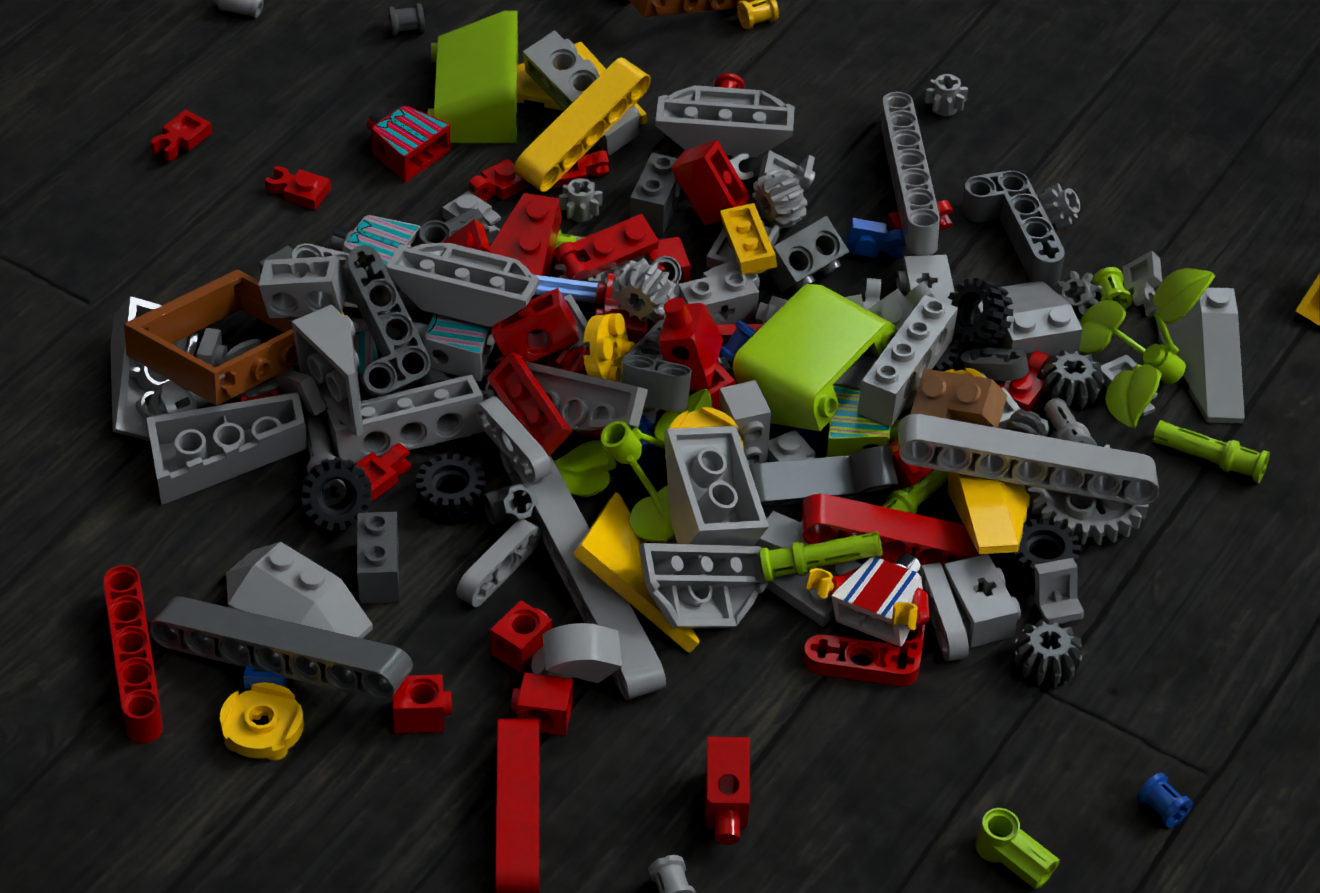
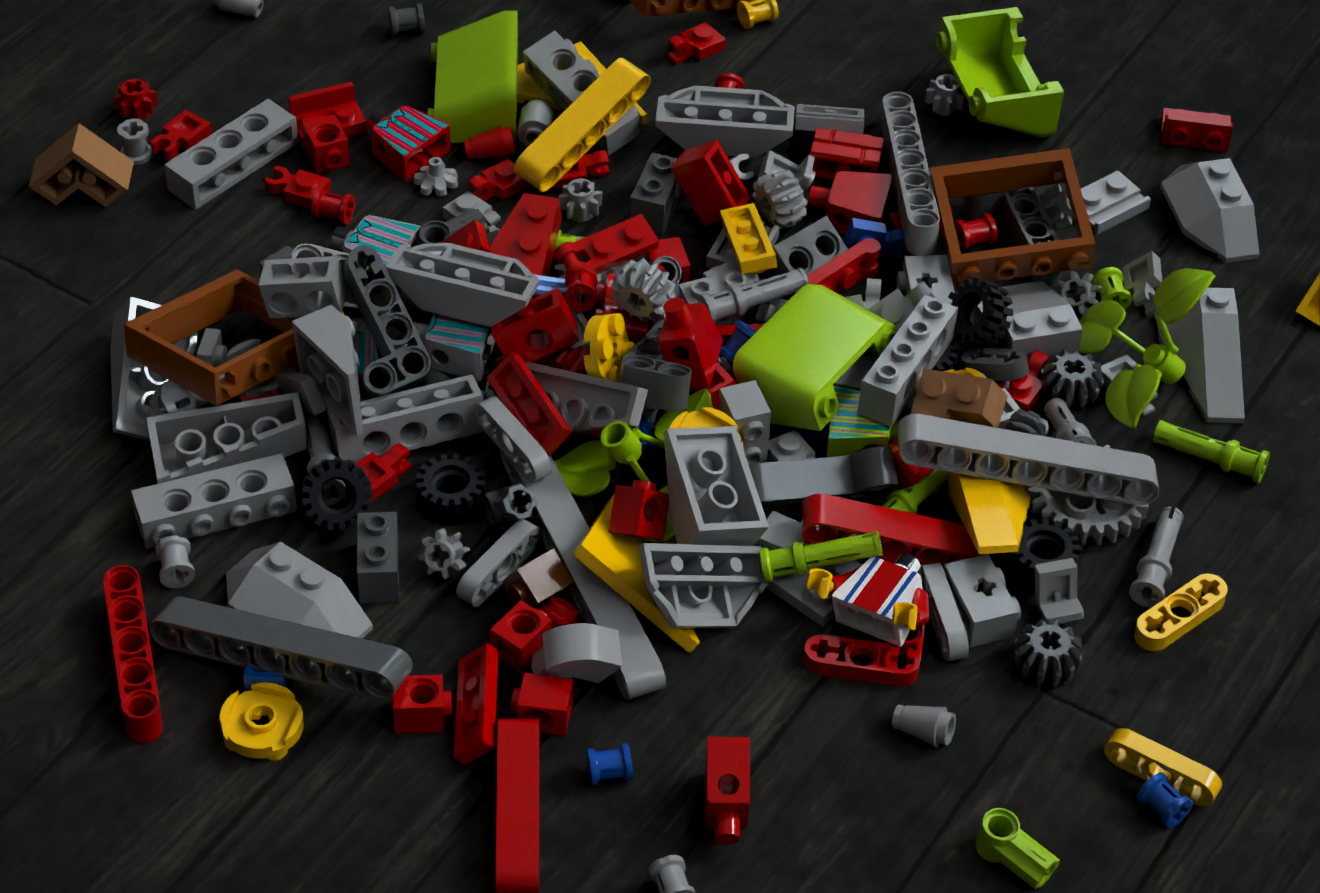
(81, 163): none -> medium nougat brick
(133, 135): none -> light grey bush
(135, 99): none -> red gear
(175, 569): none -> light grey bush
(215, 500): none -> light grey brick
(231, 153): none -> light grey brick
(325, 102): none -> red bracket
(326, 143): none -> red brick
(333, 206): none -> red bush
(436, 177): none -> light grey plant
(446, 543): none -> light grey gear
(476, 704): none -> red plate
(491, 144): none -> red cone
(533, 120): none -> light grey brick
(538, 580): none -> brick
(560, 611): none -> red plate
(577, 289): none -> red bush
(609, 764): none -> blue bush
(639, 511): none -> red brick
(698, 42): none -> red plate
(738, 299): none -> light grey pin
(827, 117): none -> light grey plate
(845, 152): none -> red brick
(849, 267): none -> red plate
(853, 196): none -> red torso
(925, 723): none -> light grey cone
(976, 231): none -> red bush
(996, 73): none -> lime windscreen
(1007, 175): none -> dark orange window
(1112, 201): none -> light grey plate
(1139, 756): none -> yellow beam
(1155, 567): none -> light grey pin
(1175, 626): none -> yellow beam
(1196, 129): none -> red bracket
(1213, 209): none -> light grey wedge

